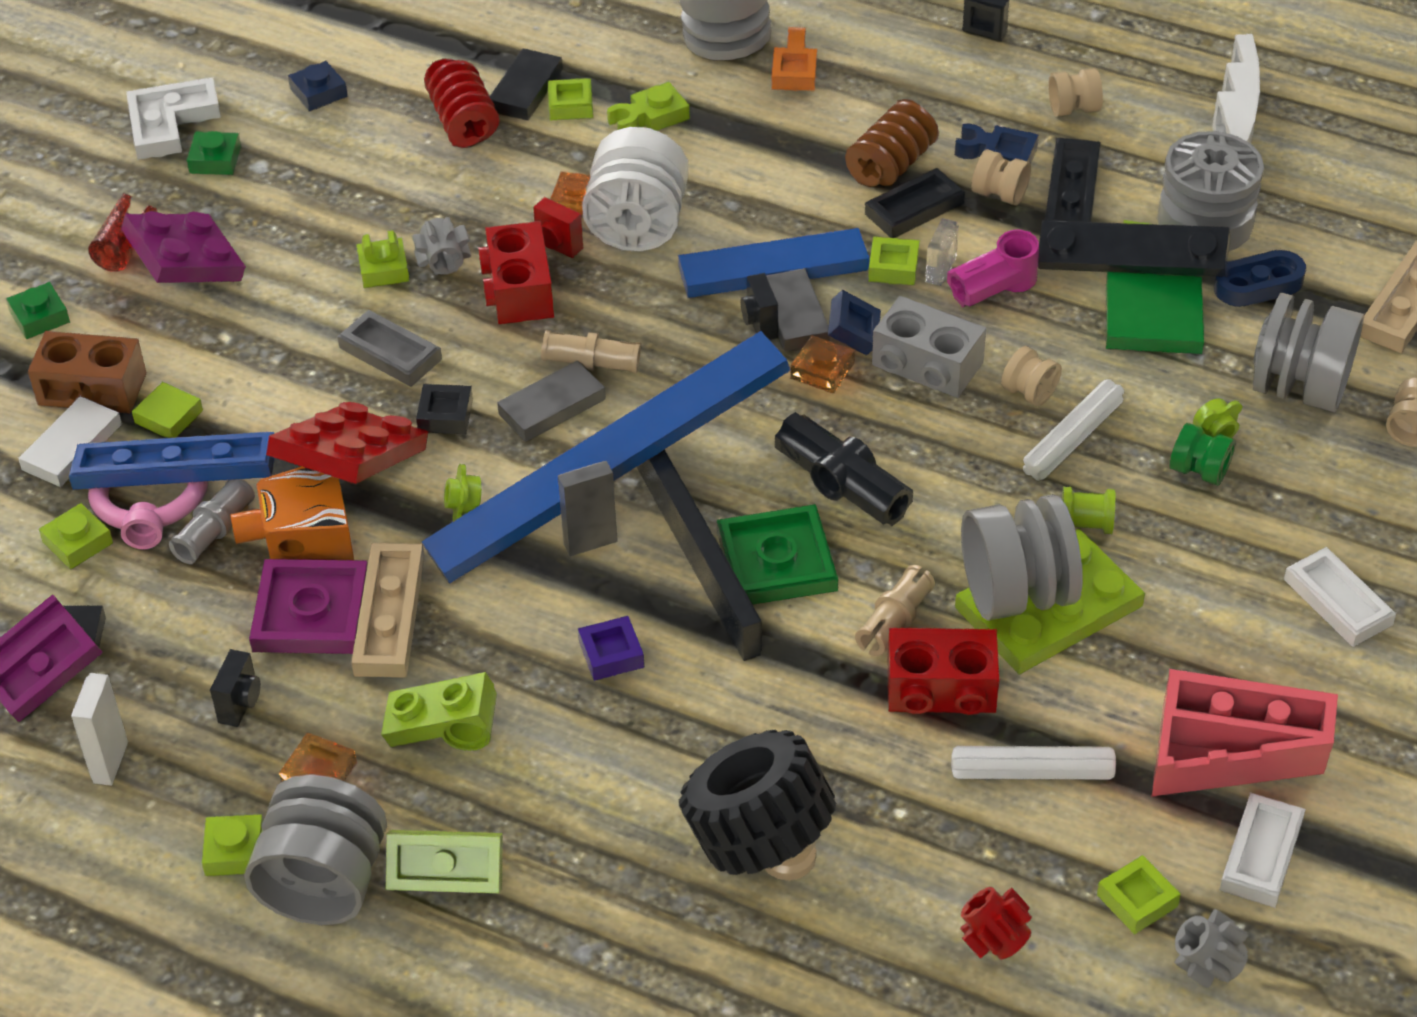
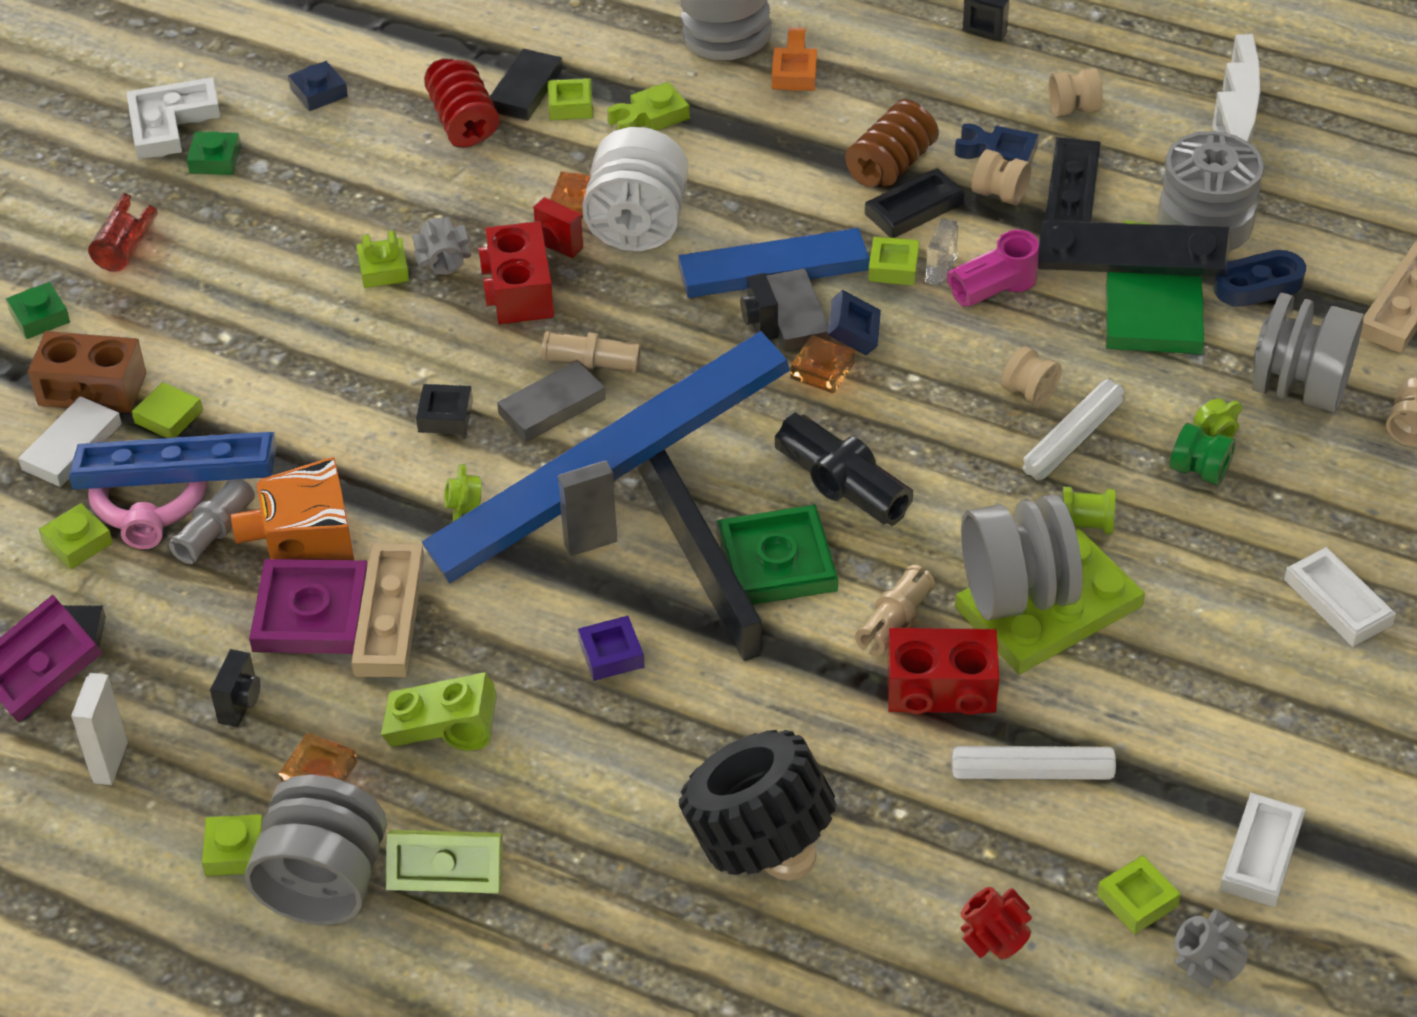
(183, 247): magenta plate -> none
(348, 442): red plate -> none
(389, 348): flat silver tile -> none
(928, 346): light grey brick -> none
(1239, 733): coral wedge -> none

